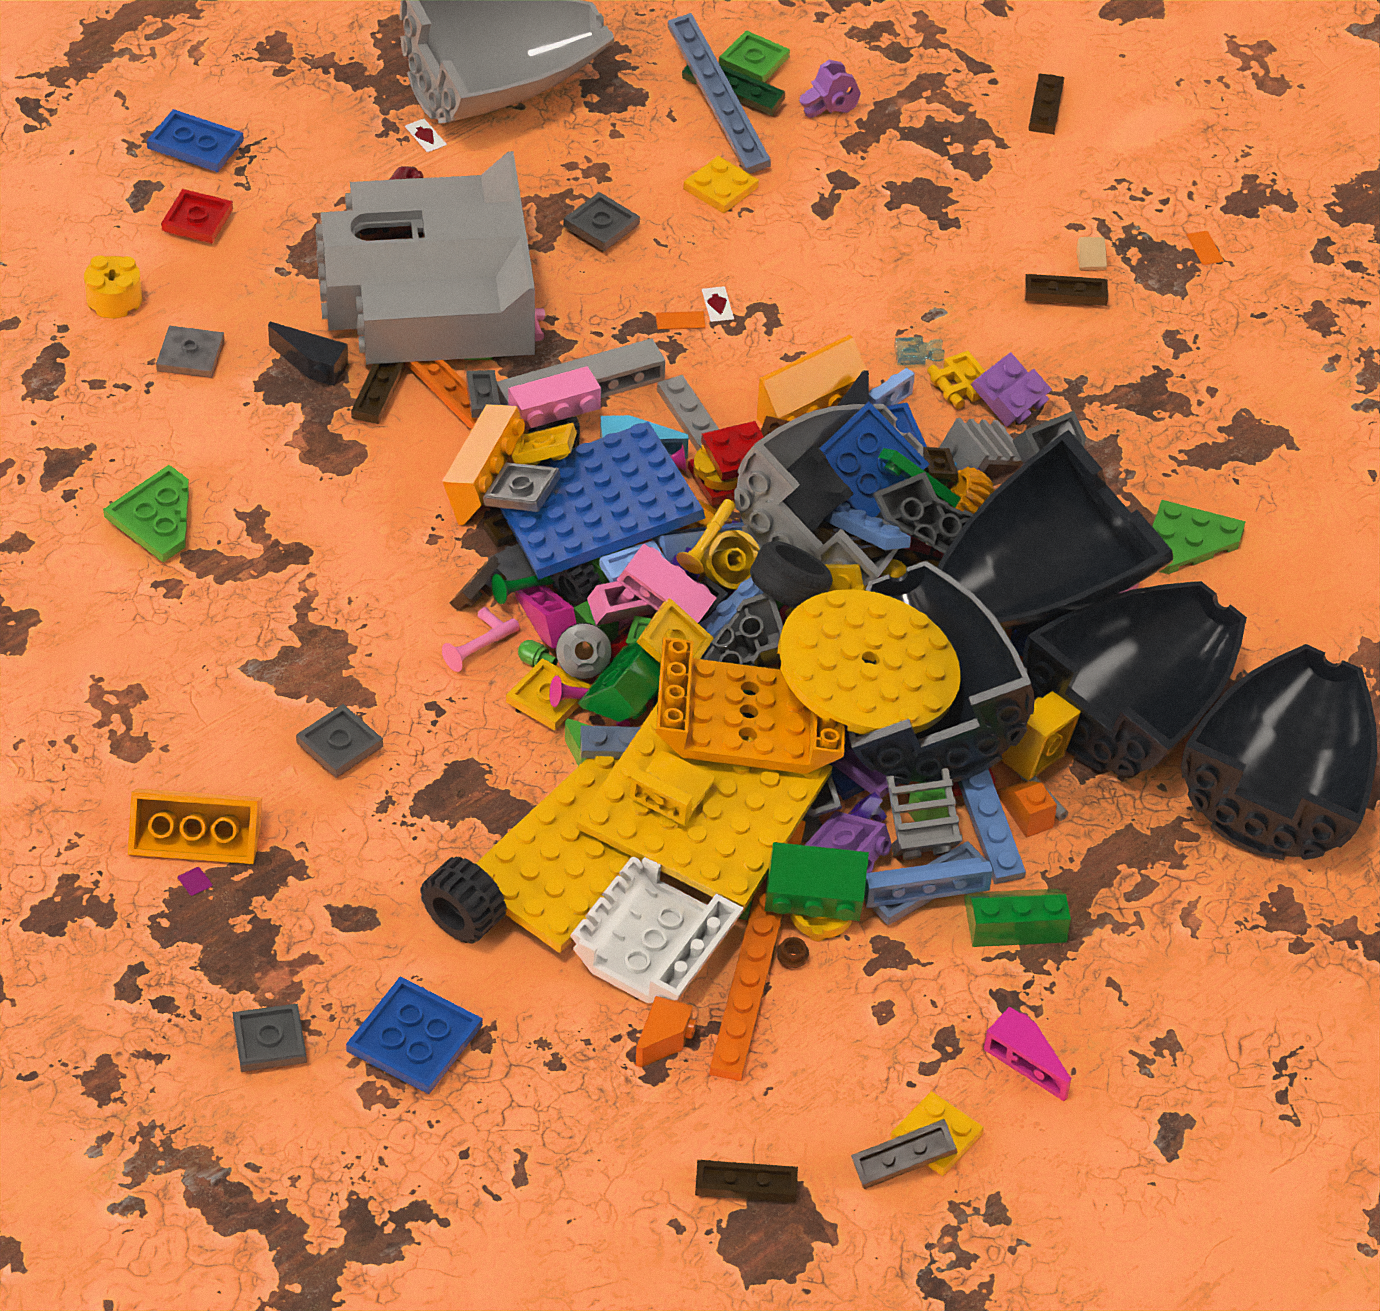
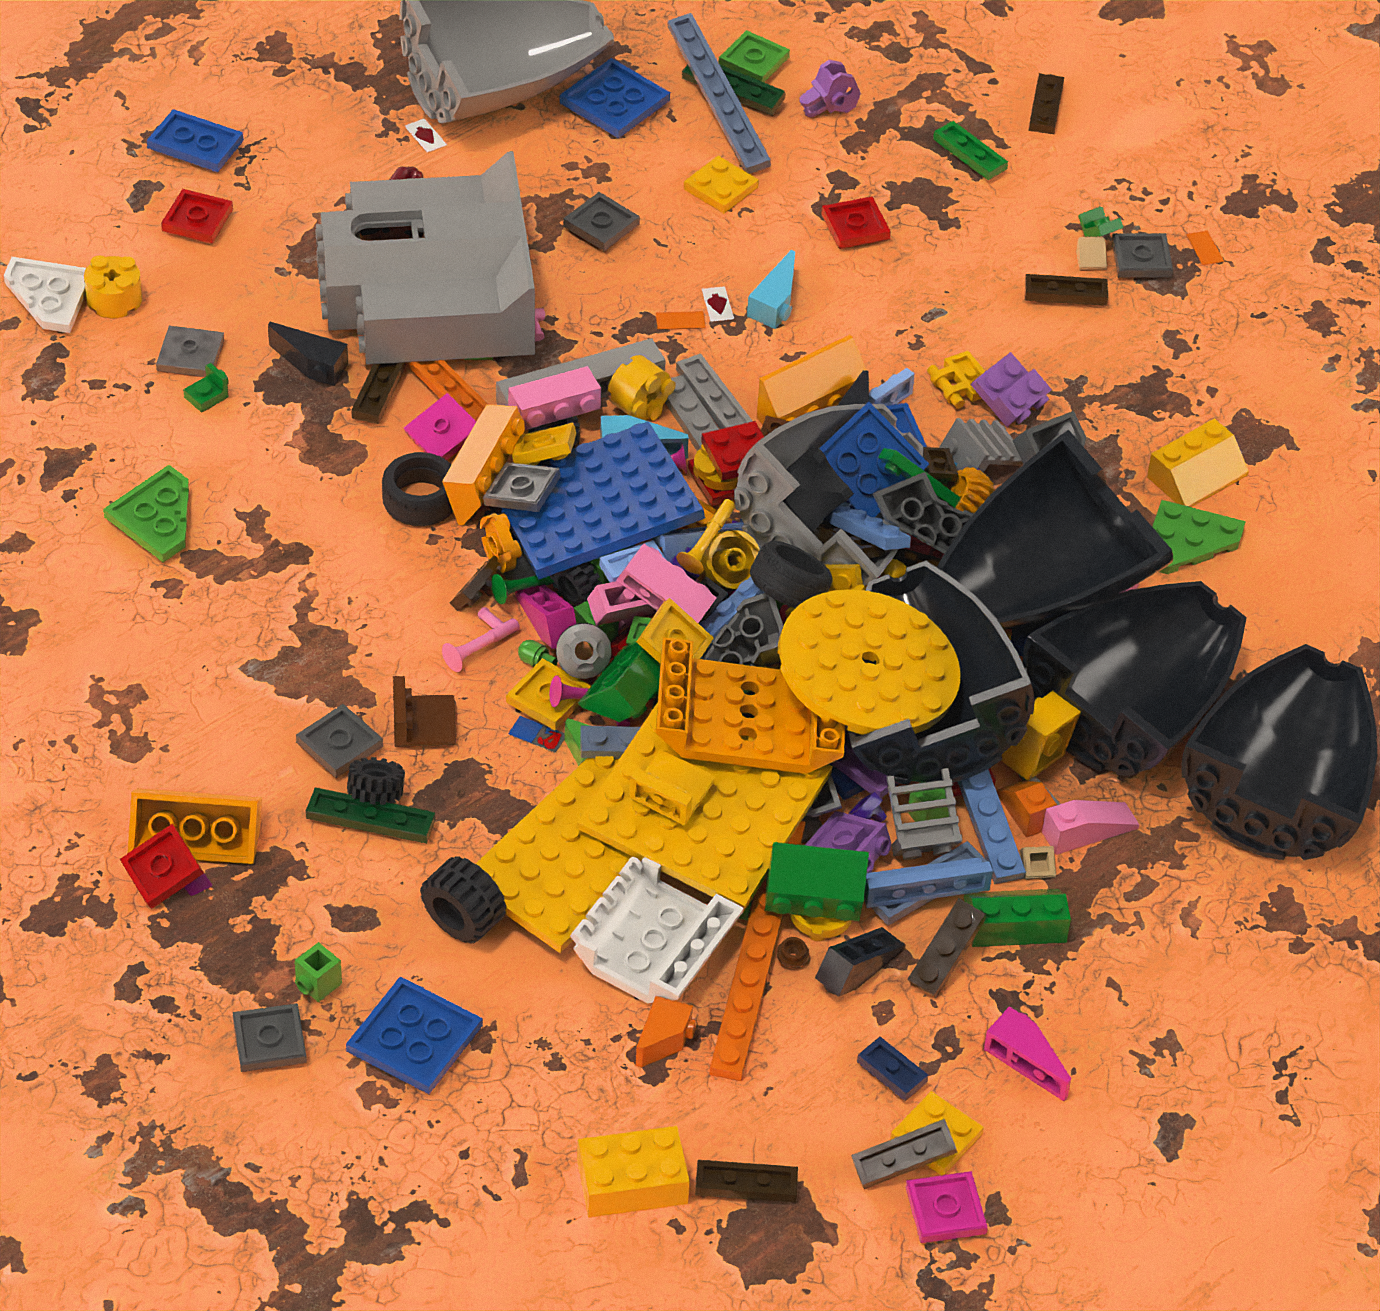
(47, 291): none -> white plate
(161, 866): none -> red plate
(208, 390): none -> green bracket
(318, 972): none -> bright green brick
(375, 780): none -> black tyre
(382, 819): none -> dark green plate
(414, 509): none -> black tyre
(422, 718): none -> reddish brown bracket
(441, 428): none -> dark pink plate
(481, 390): dark grey plate -> none
(499, 541): none -> light orange plate
(537, 734): none -> sticker
(614, 97): none -> blue plate
(633, 1171): none -> yellow brick
(640, 388): none -> yellow brick
(712, 392): none -> light grey plate
(772, 297): none -> medium azure slope
(855, 222): none -> red plate
(857, 960): none -> black slope
(892, 1068): none -> dark blue plate
(915, 351): clear light blue plate -> none
(946, 1207): none -> dark pink plate
(947, 948): none -> dark brown plate
(970, 150): none -> green plate
(1038, 862): none -> tan slope
(1086, 822): none -> bright pink slope
(1096, 224): none -> green bracket
(1142, 255): none -> dark grey plate
(1198, 464): none -> yellow slope

